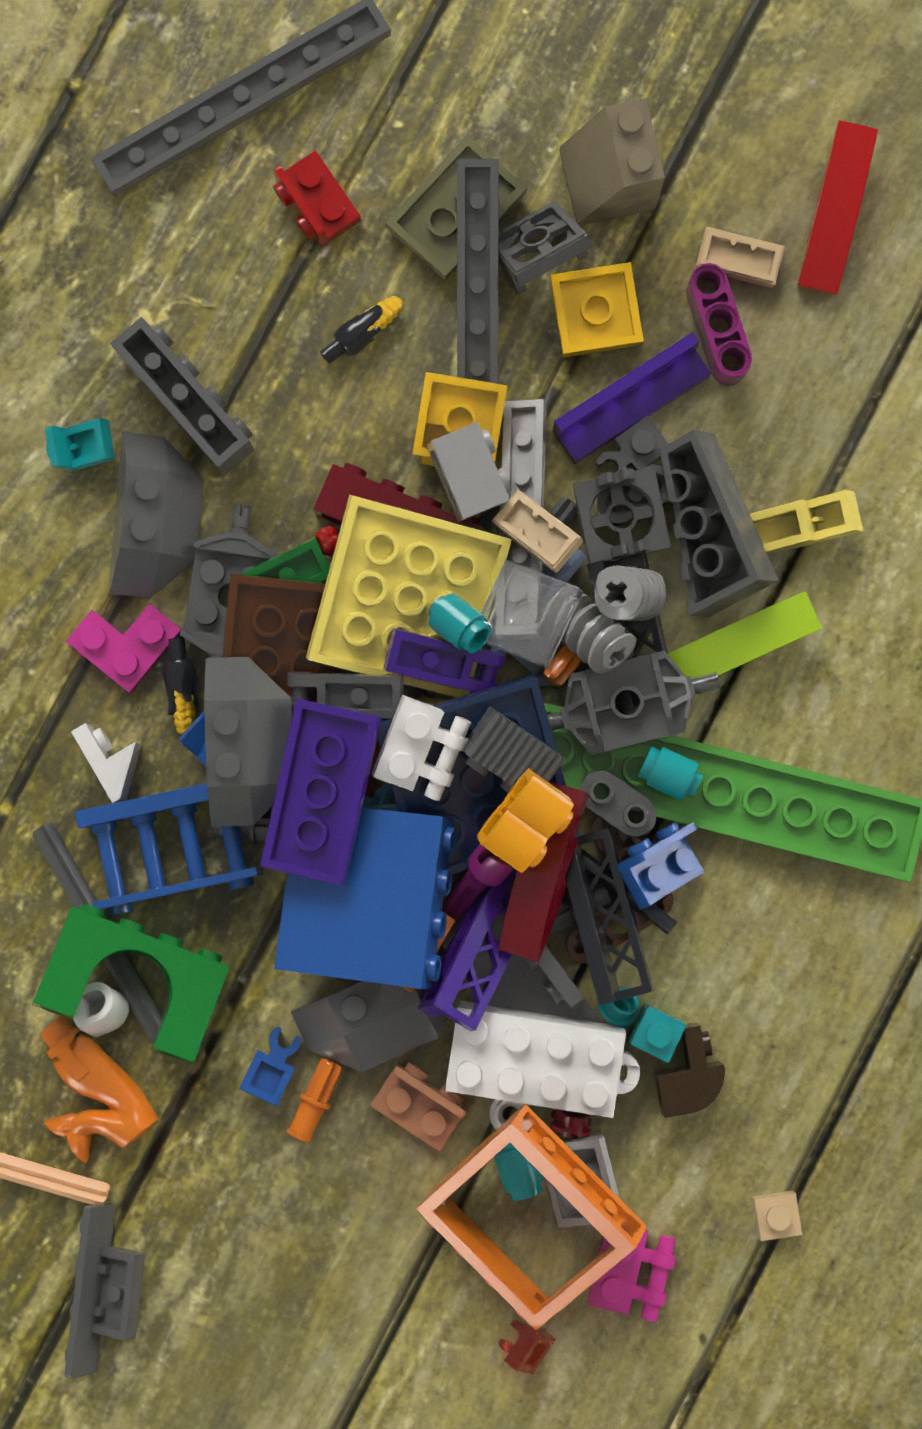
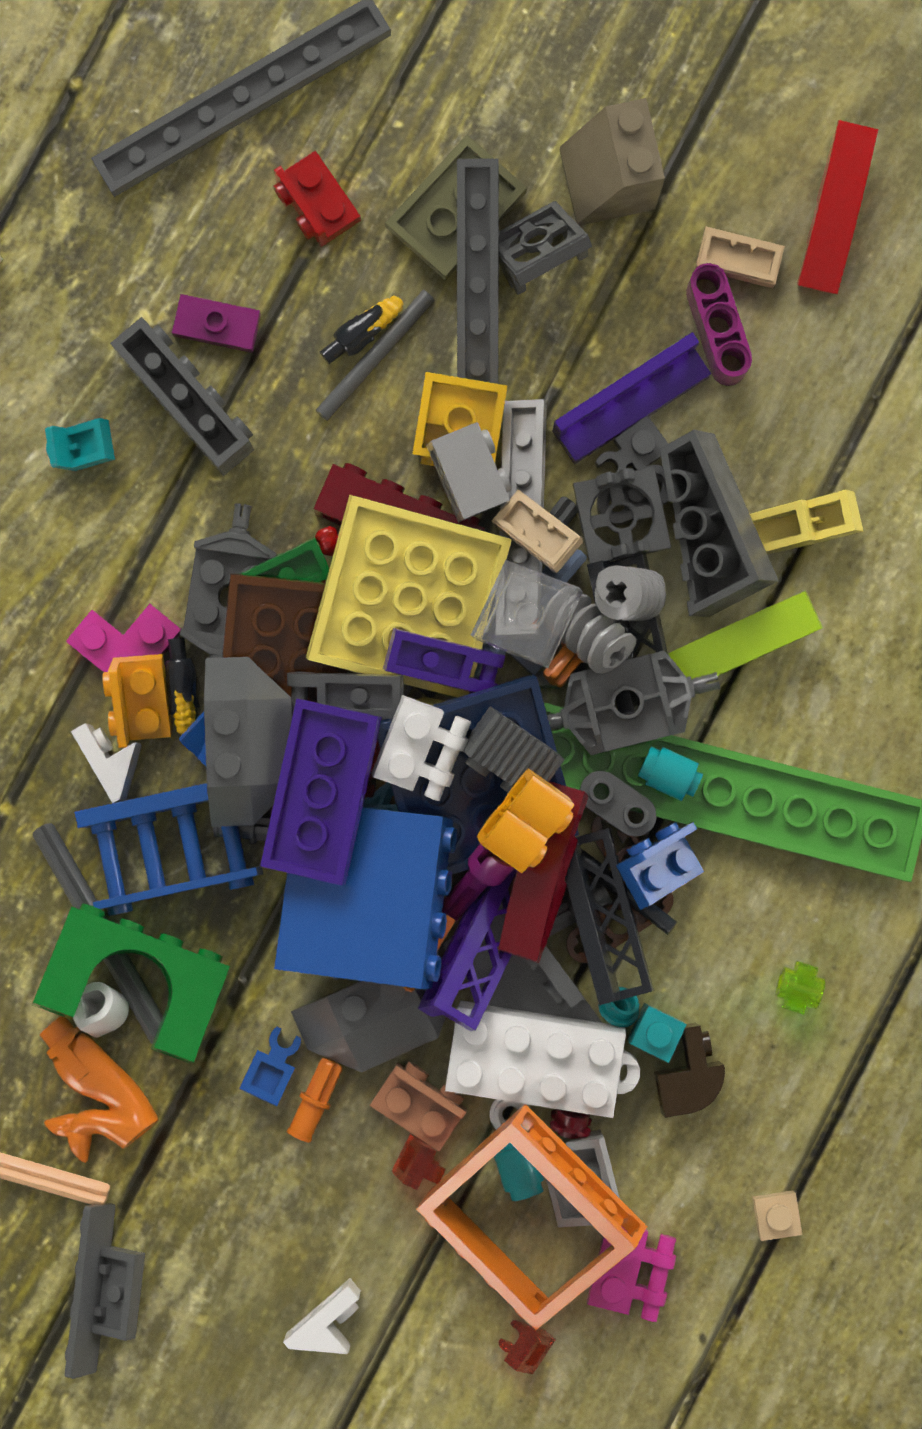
(137, 698): none -> light orange bracket
(153, 516): dark grey wedge -> none
(216, 323): none -> magenta plate
(317, 1329): none -> white slope
(375, 355): none -> dark grey bar
(417, 1163): none -> clear red tile
(459, 623): teal brick -> none
(596, 309): yellow plate -> none
(800, 987): none -> clear neon green gear

